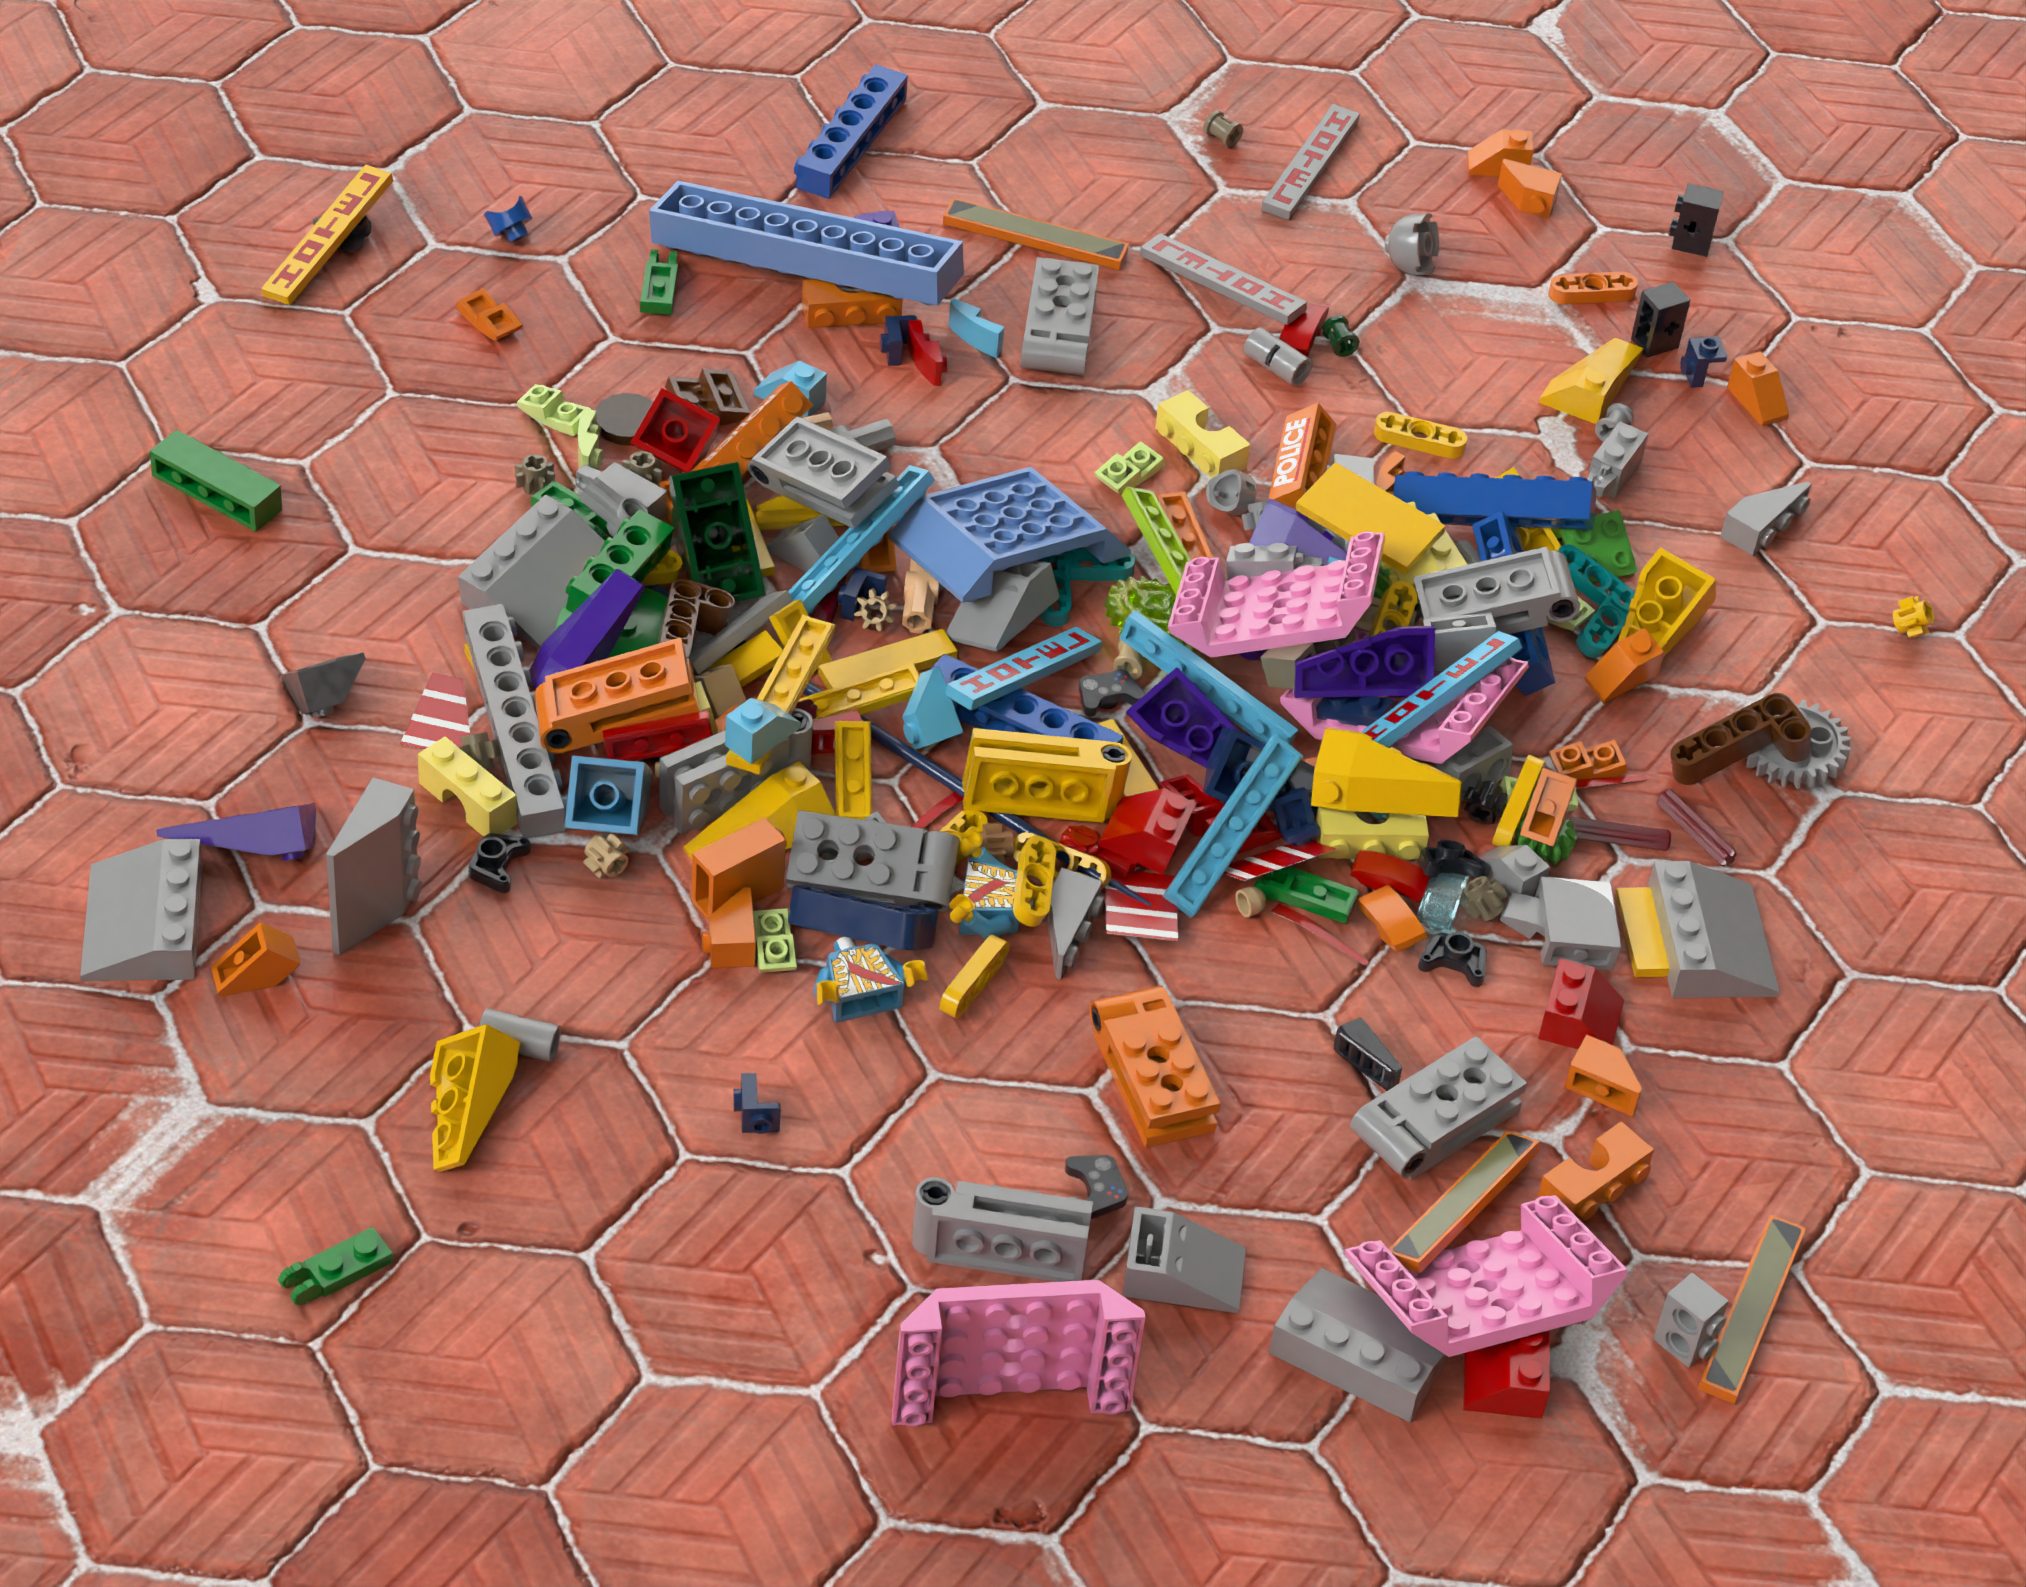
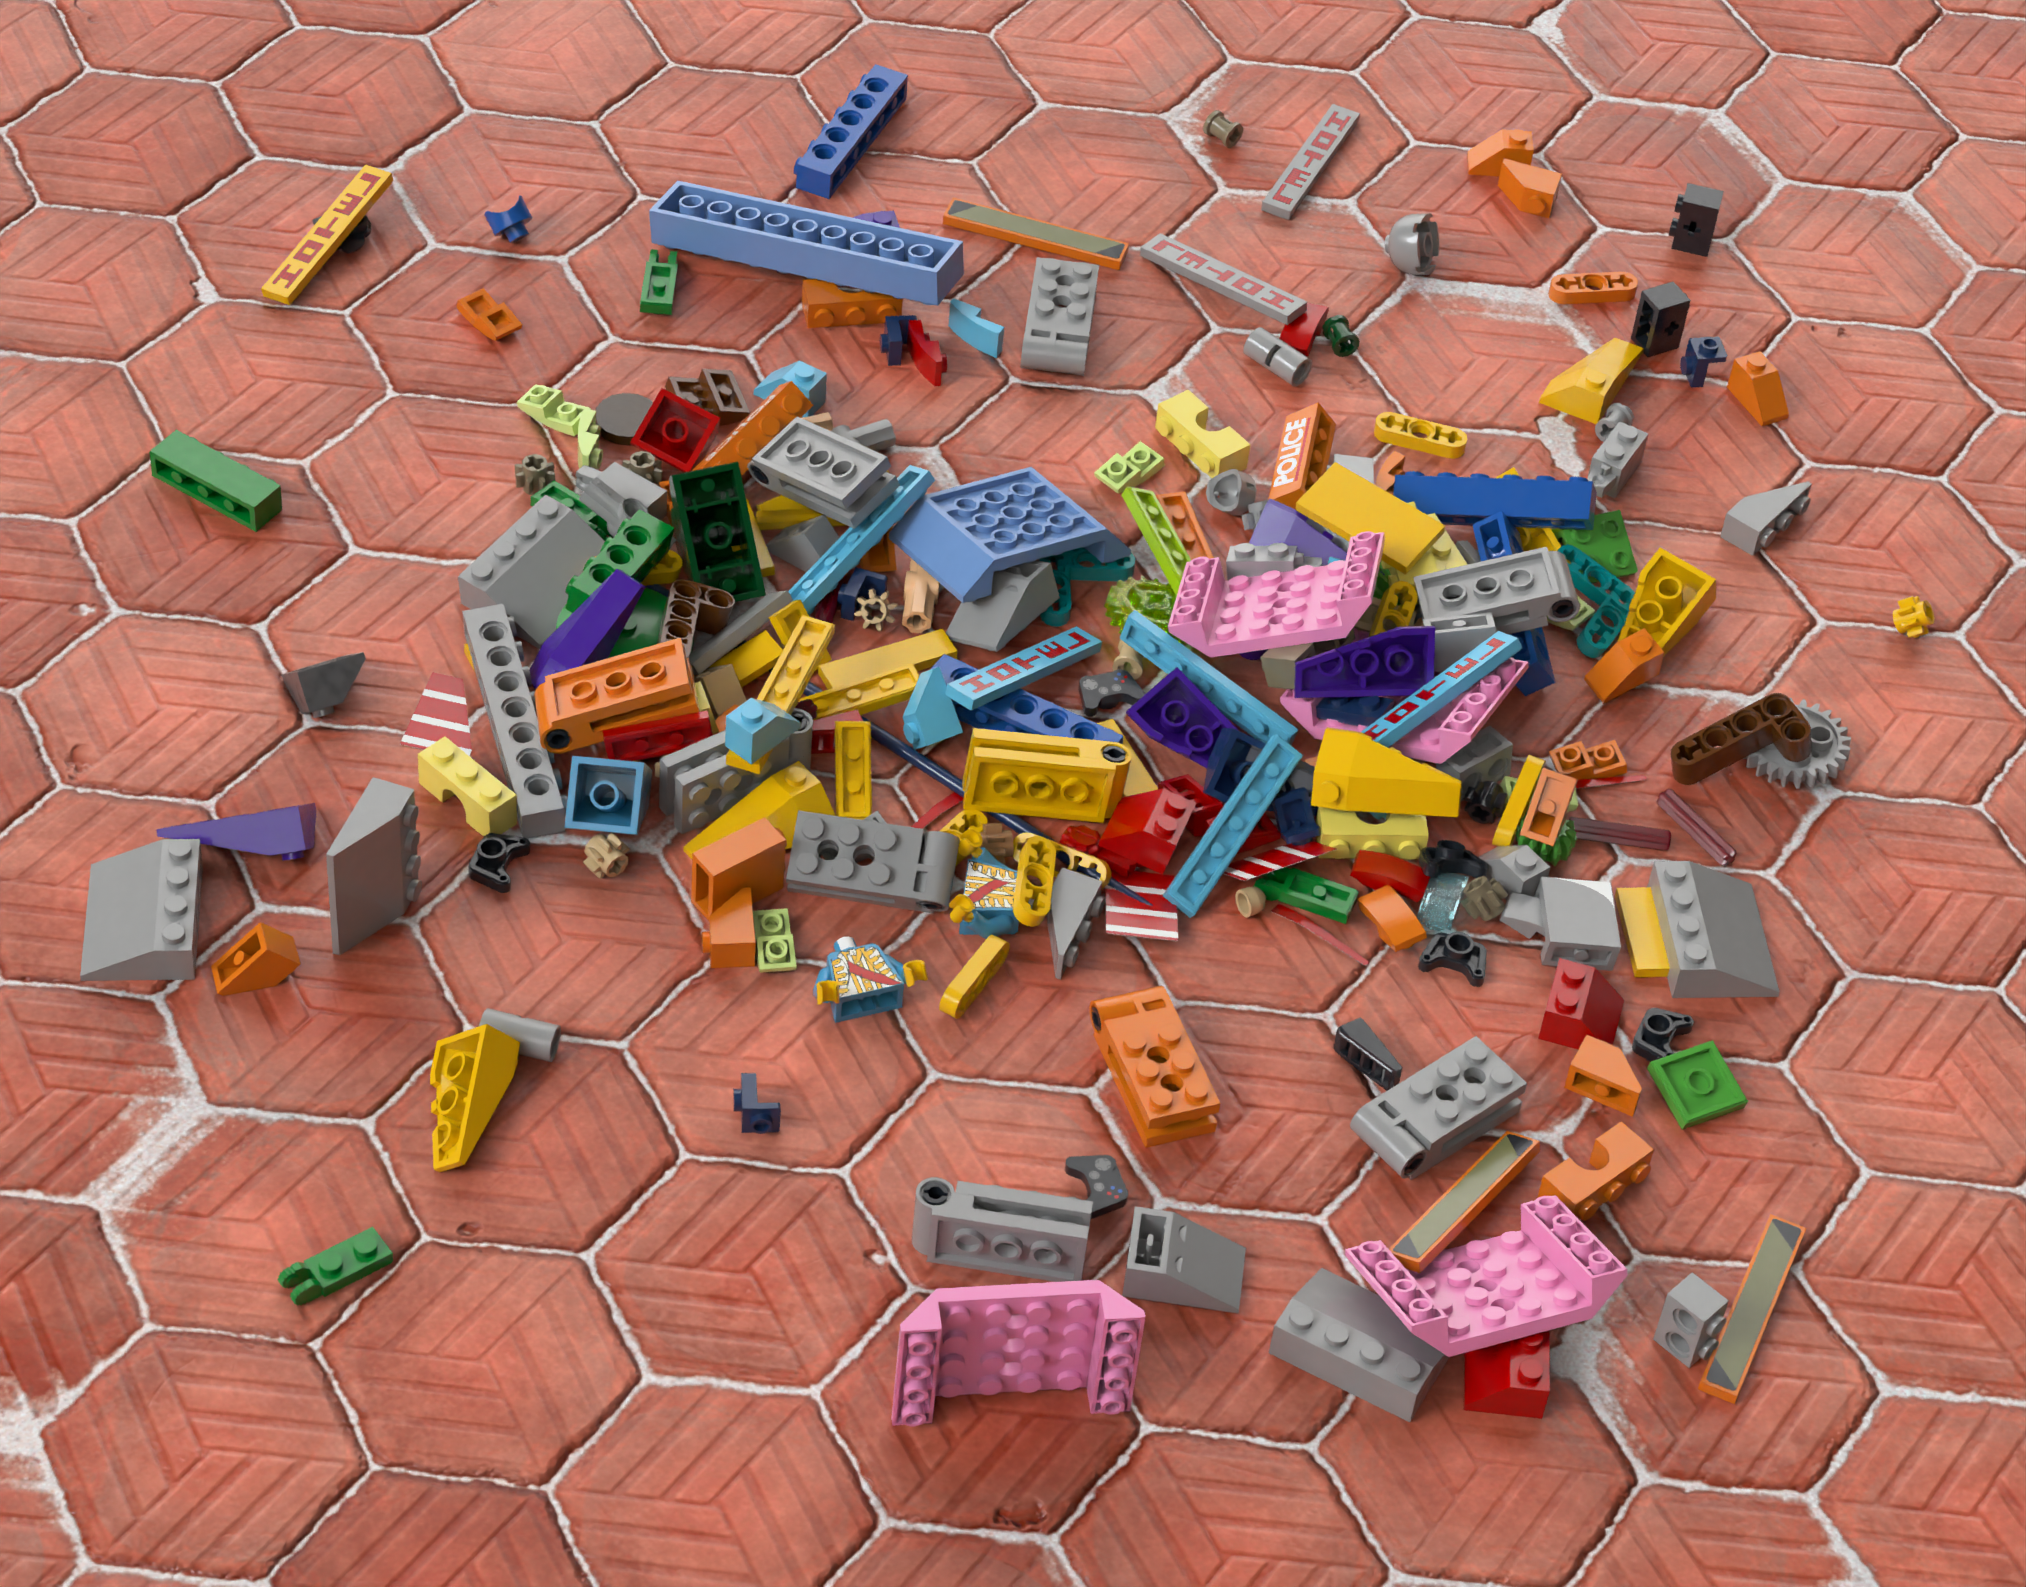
(480, 748): dark tan gear -> none
(863, 919): dark blue beam -> none
(1657, 1032): none -> black piece
(1697, 1084): none -> bright green tile

